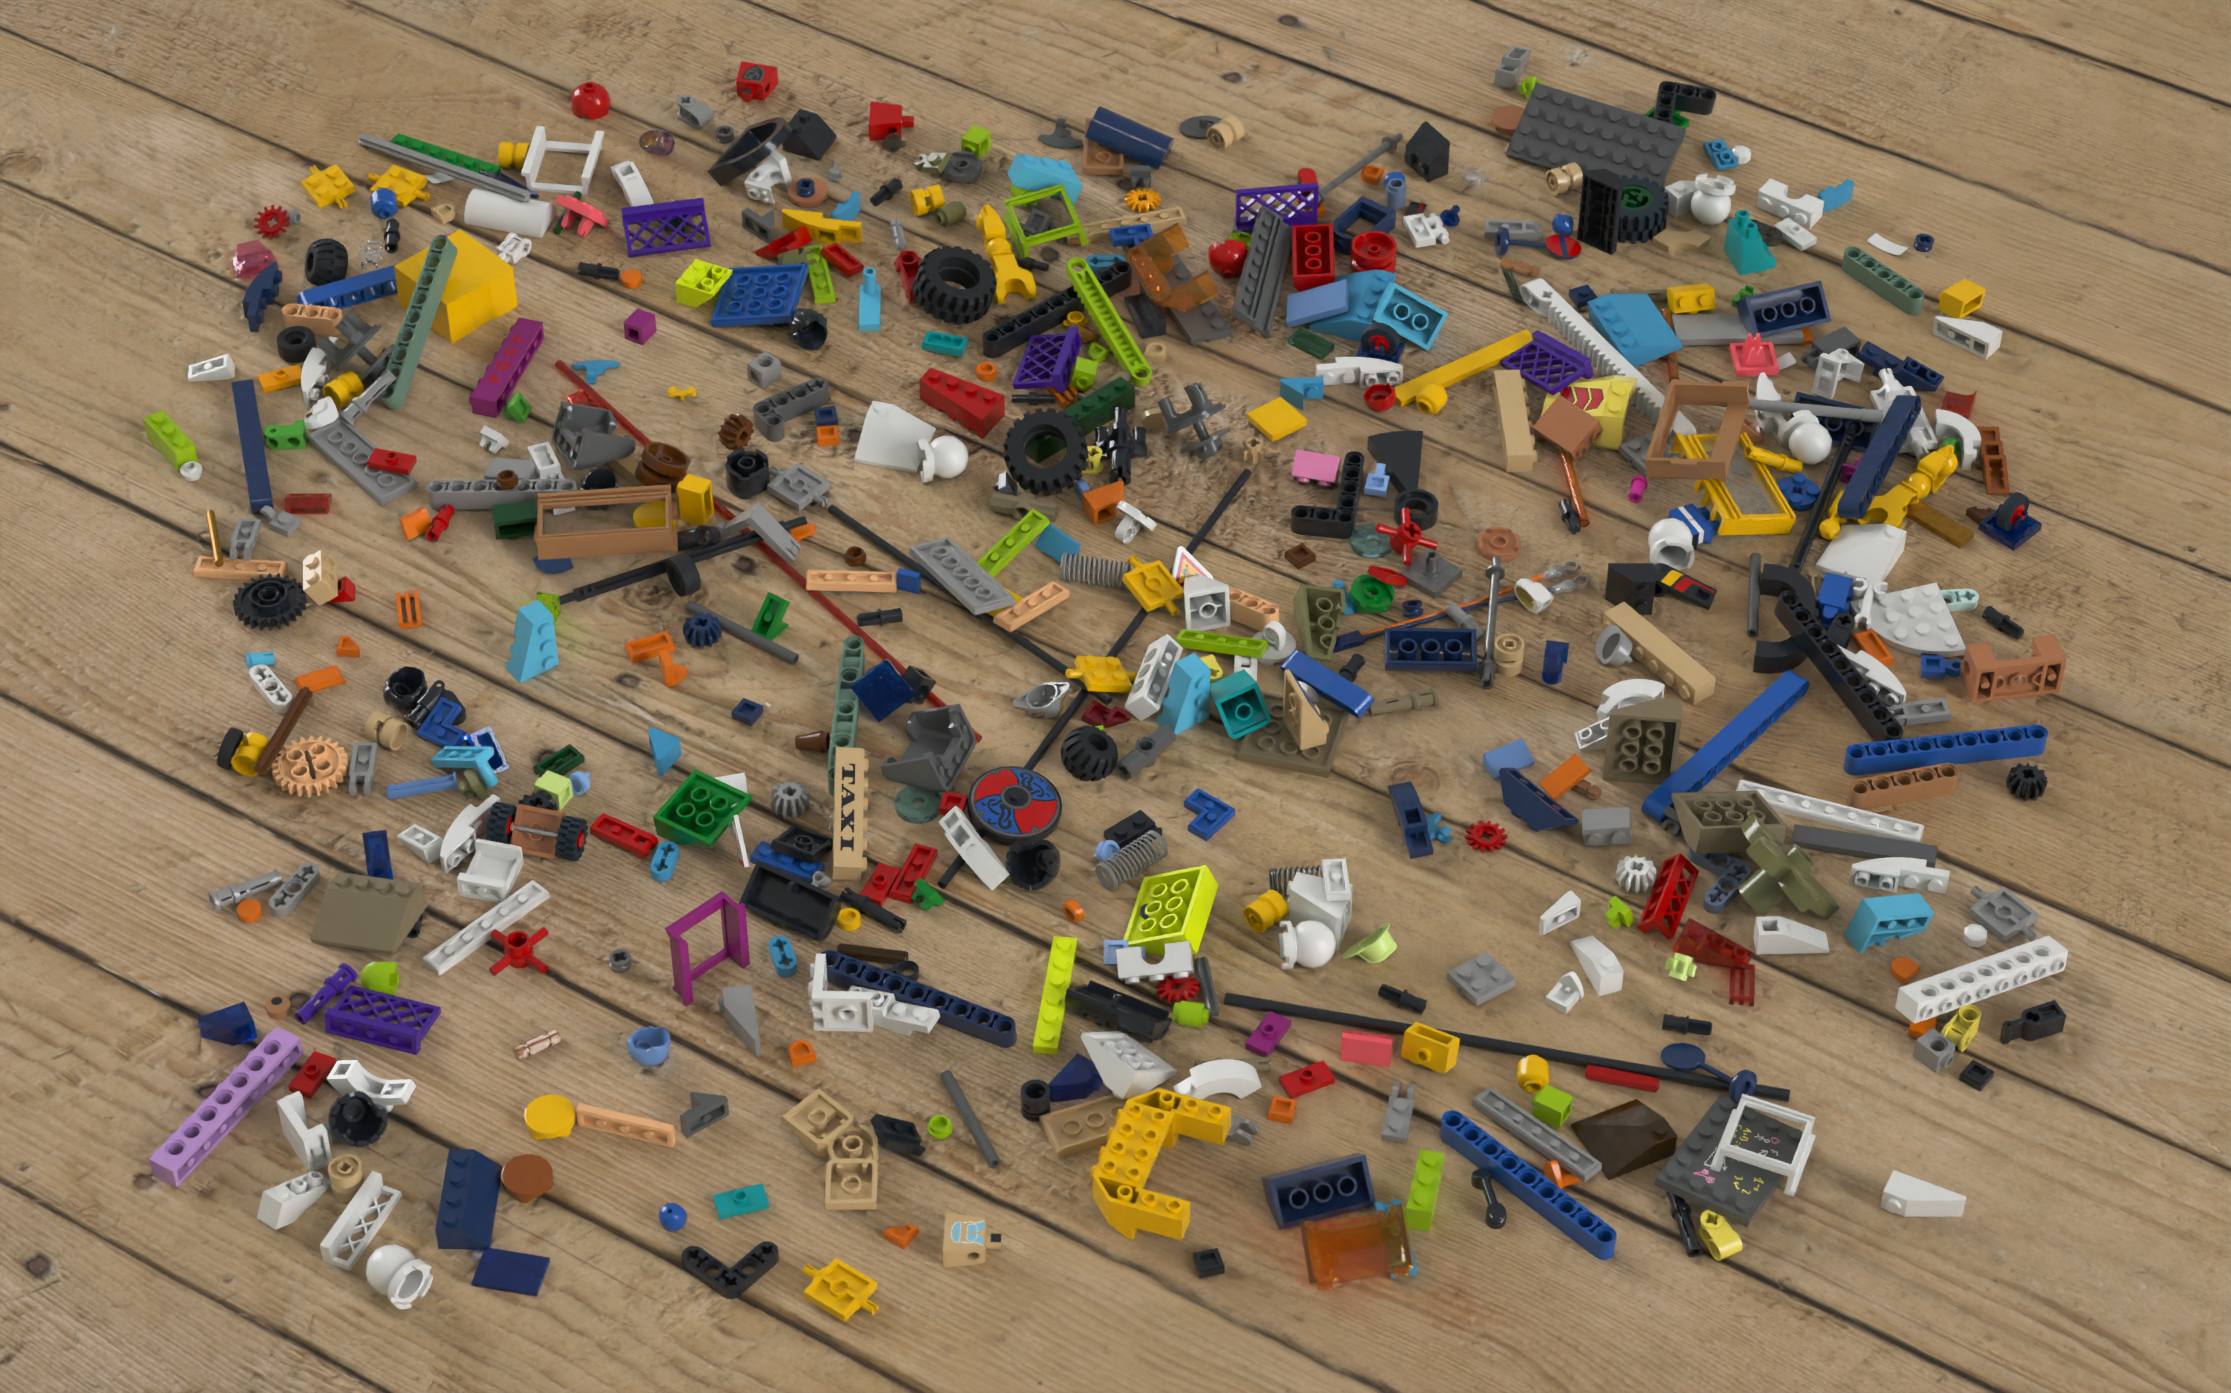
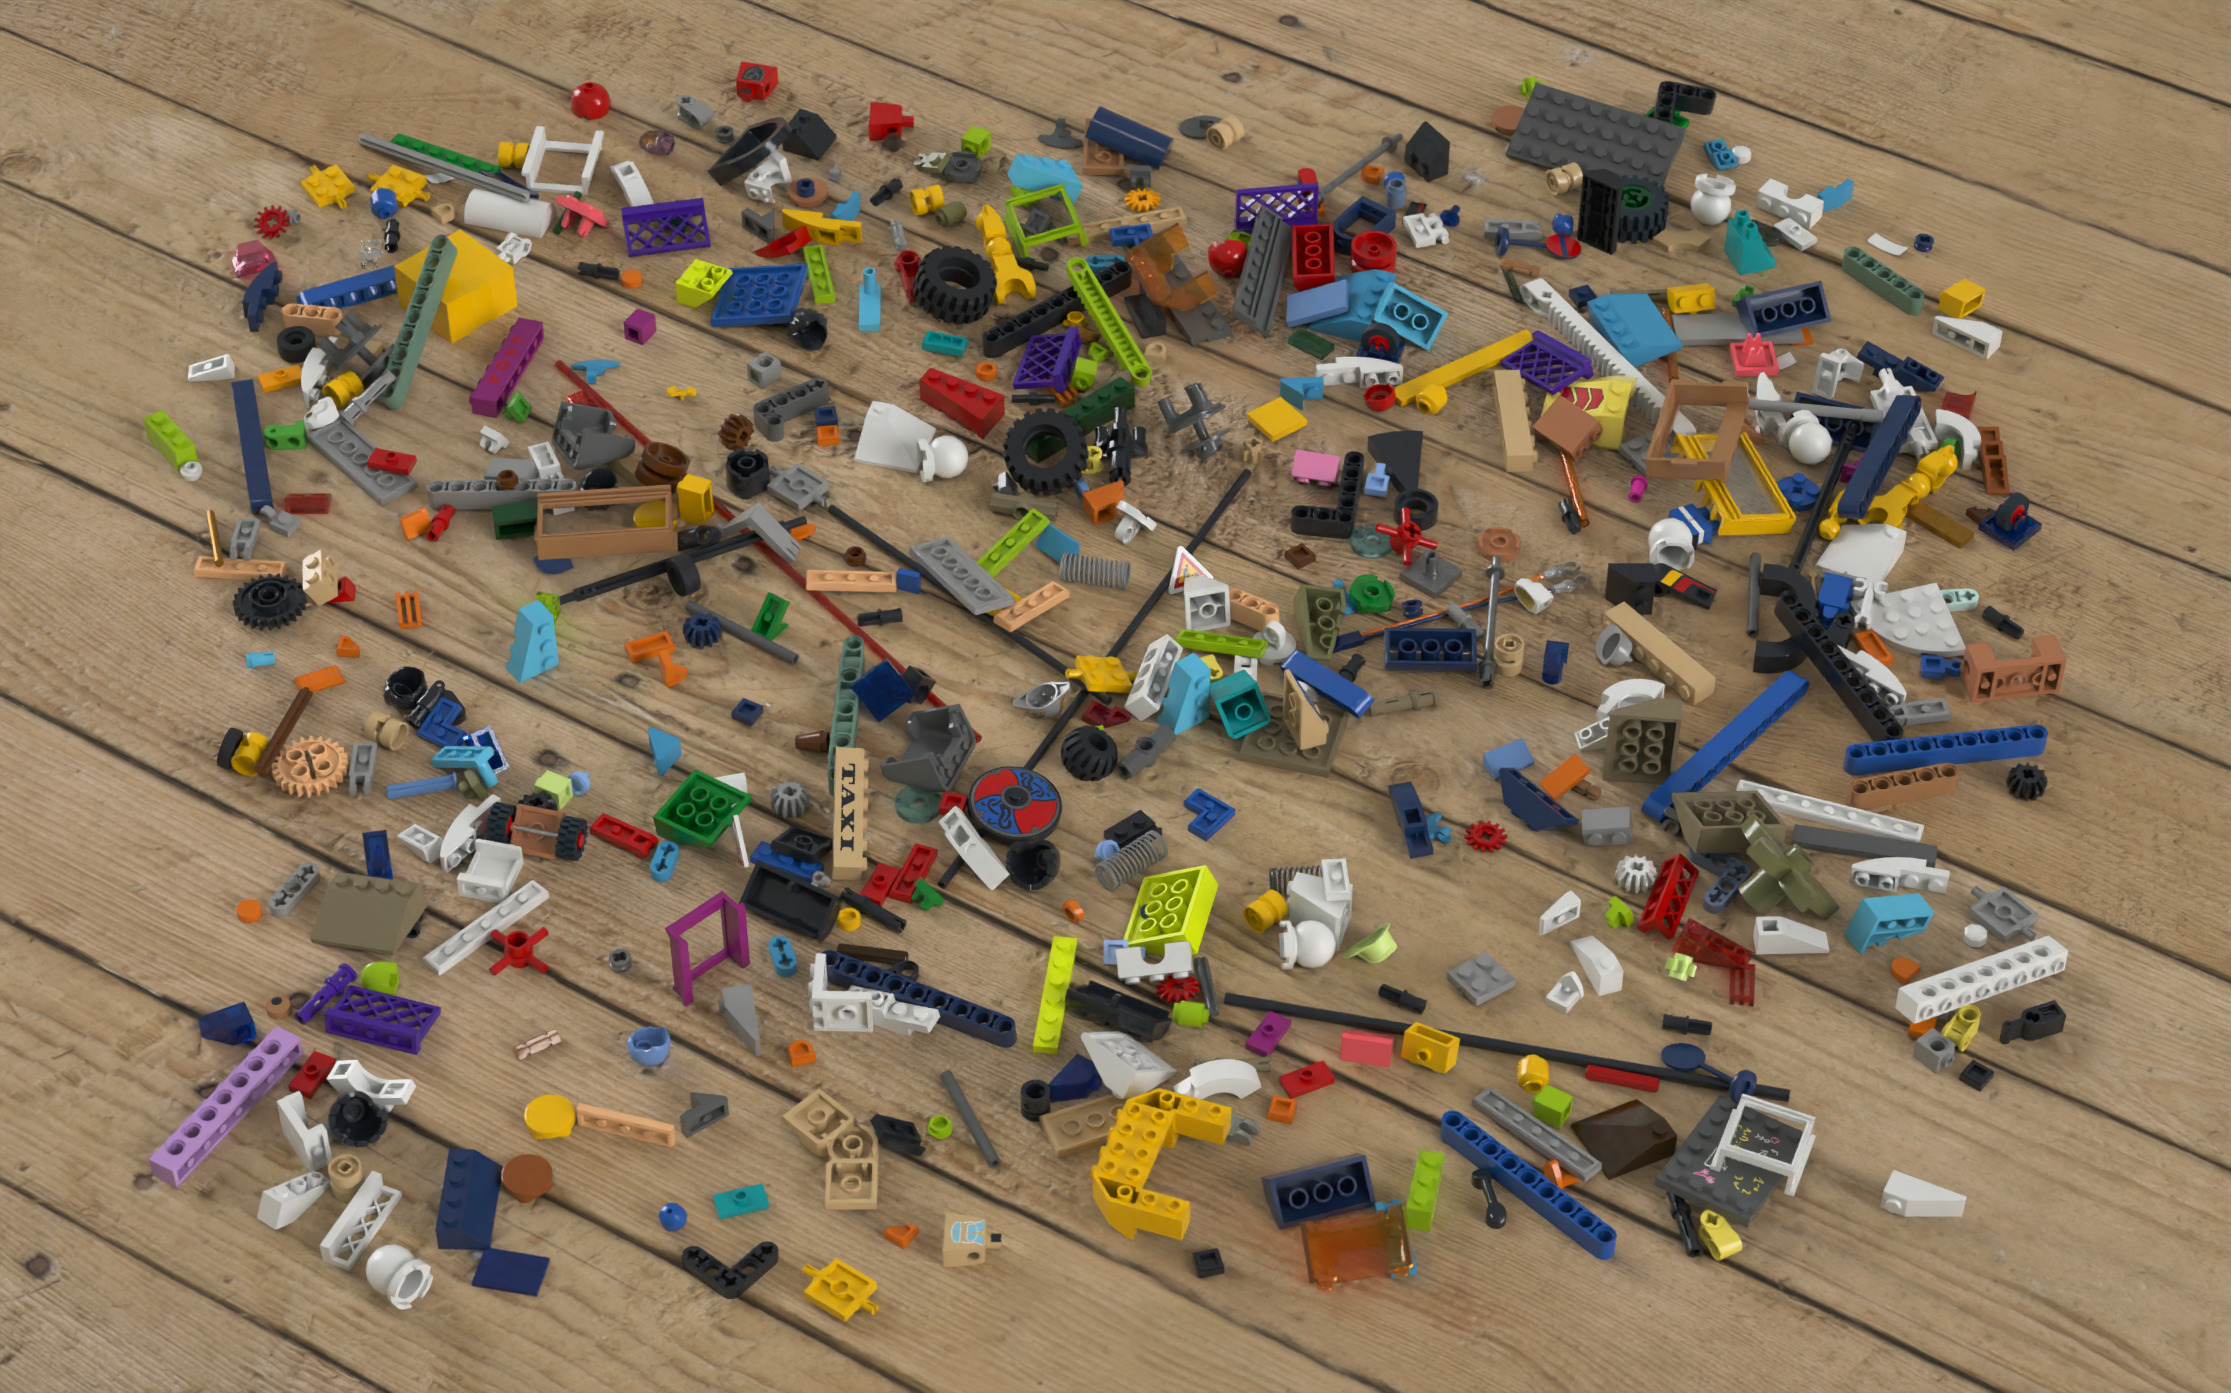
(235, 893): light grey pin -> none
(270, 680): white beam -> none
(326, 262): black wheel -> none
(561, 766): dark green tile -> none
(795, 257): olive plate -> none
(842, 259): red plate -> none
(1153, 419): tan tile -> none
(1153, 585): yellow plate -> none
(1387, 575): red tile -> none
(1398, 1115): light grey hinge -> none
(1512, 67): light grey slope -> none
(1680, 197): white slope -> none
(1779, 461): yellow pin -> none
(1831, 342): dark grey brick -> none

